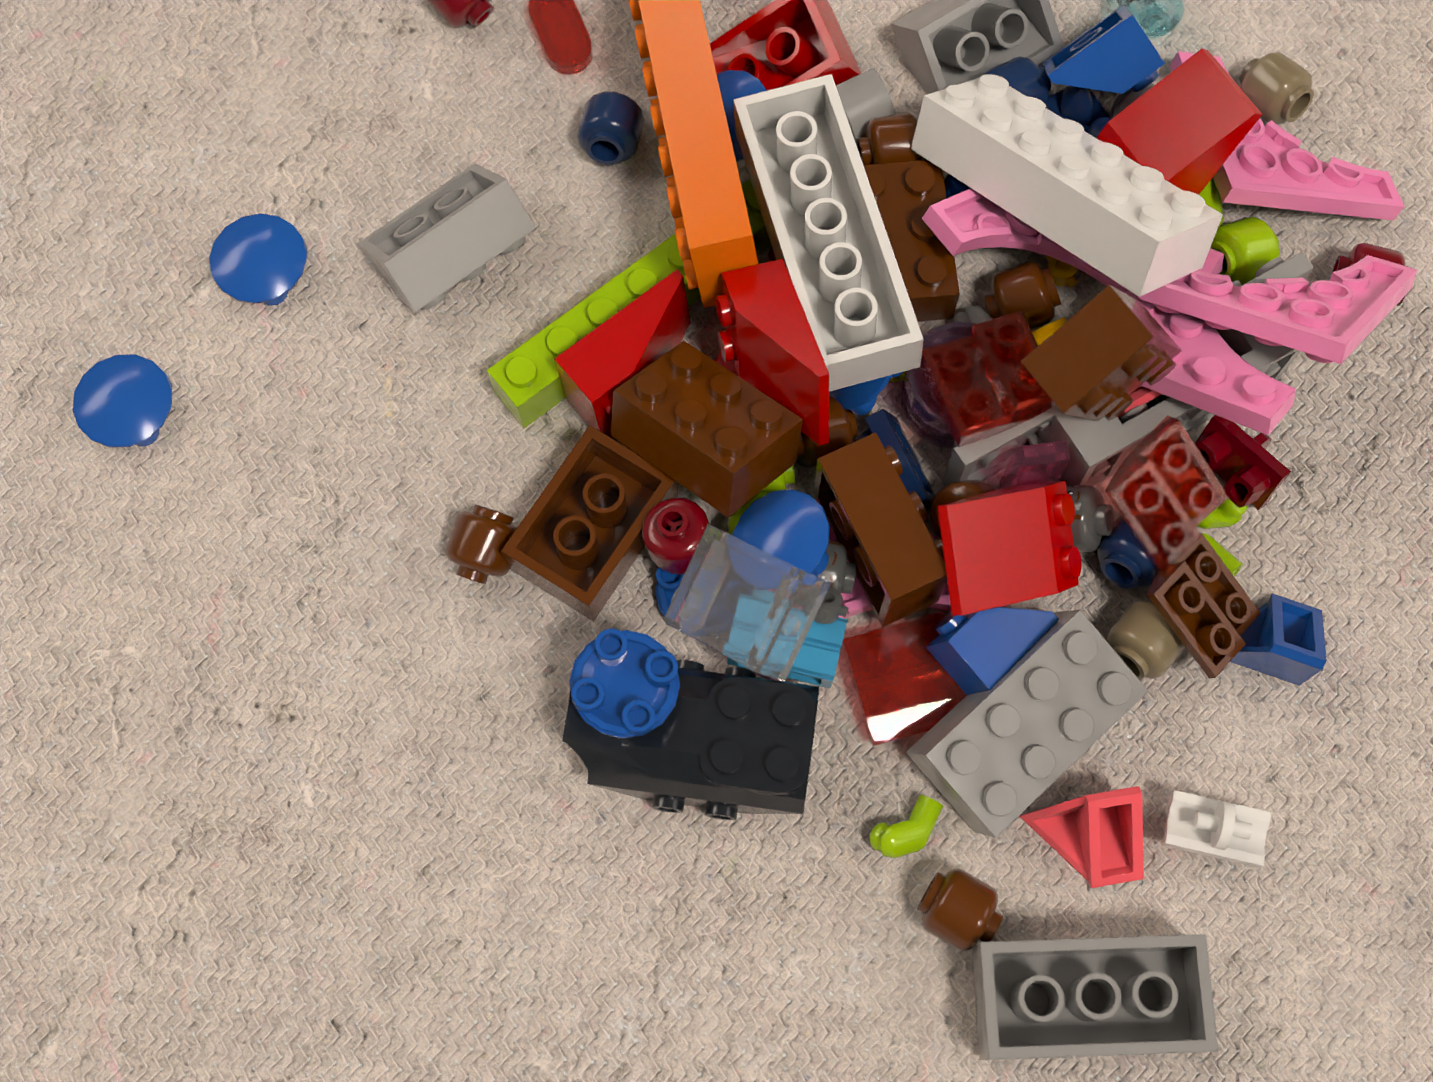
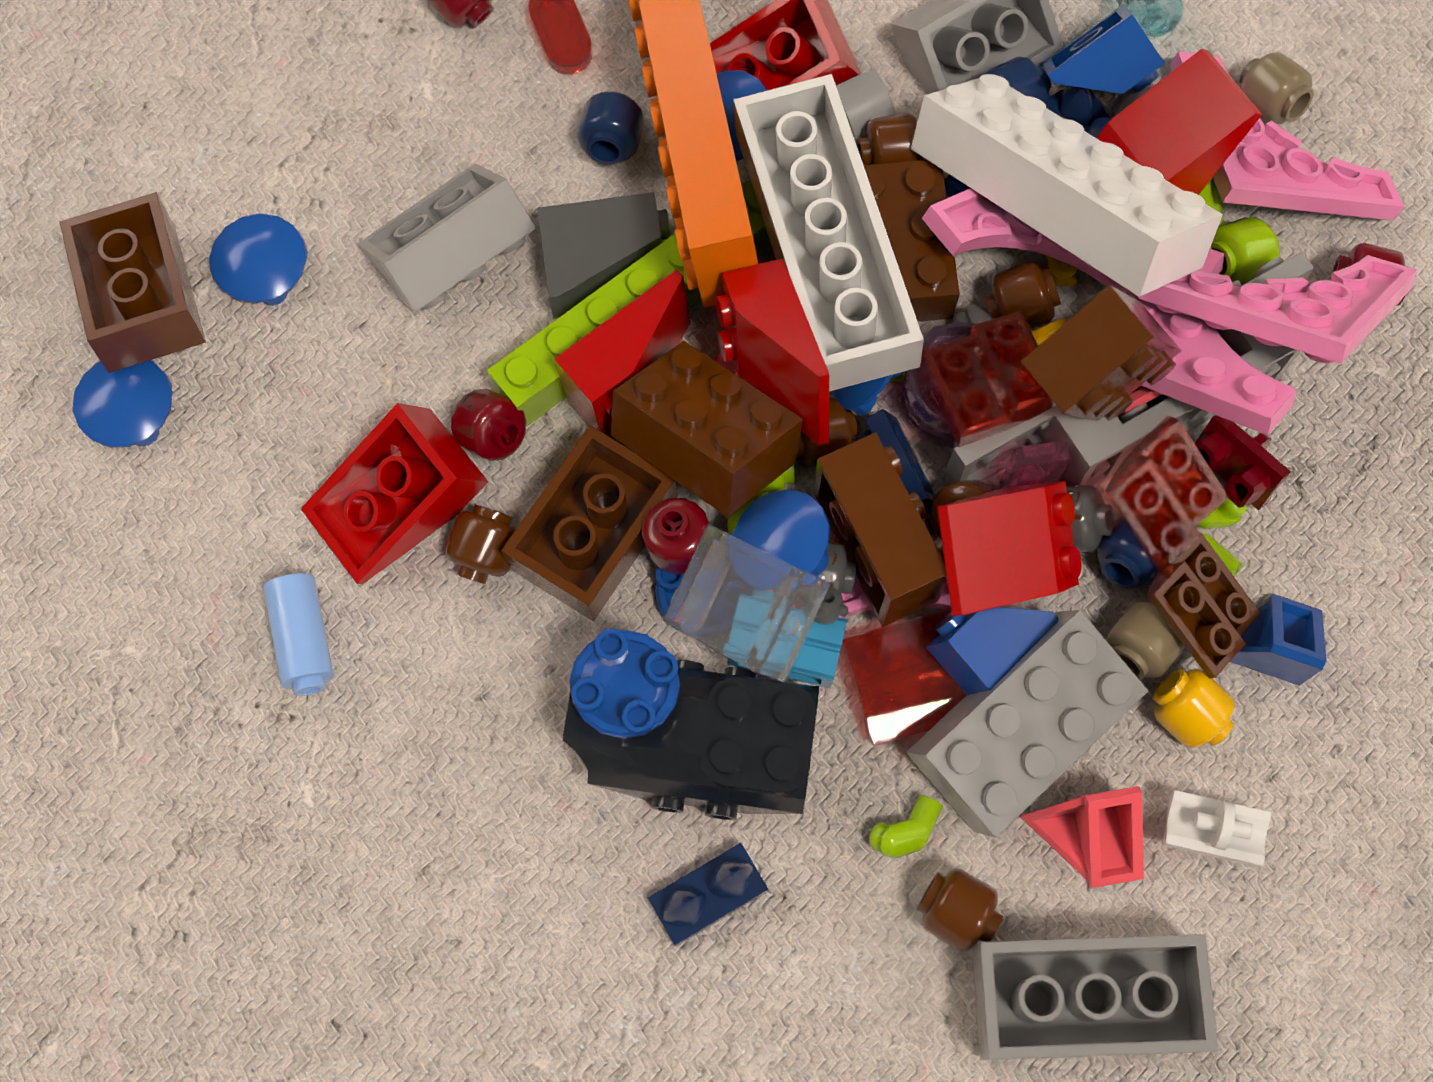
(131, 282): none -> reddish brown brick
(298, 633): none -> light blue brick
(393, 491): none -> red slope
(488, 425): none -> dark red head
(595, 242): none -> dark grey slope
(708, 894): none -> dark blue tile
(1194, 708): none -> yellow head

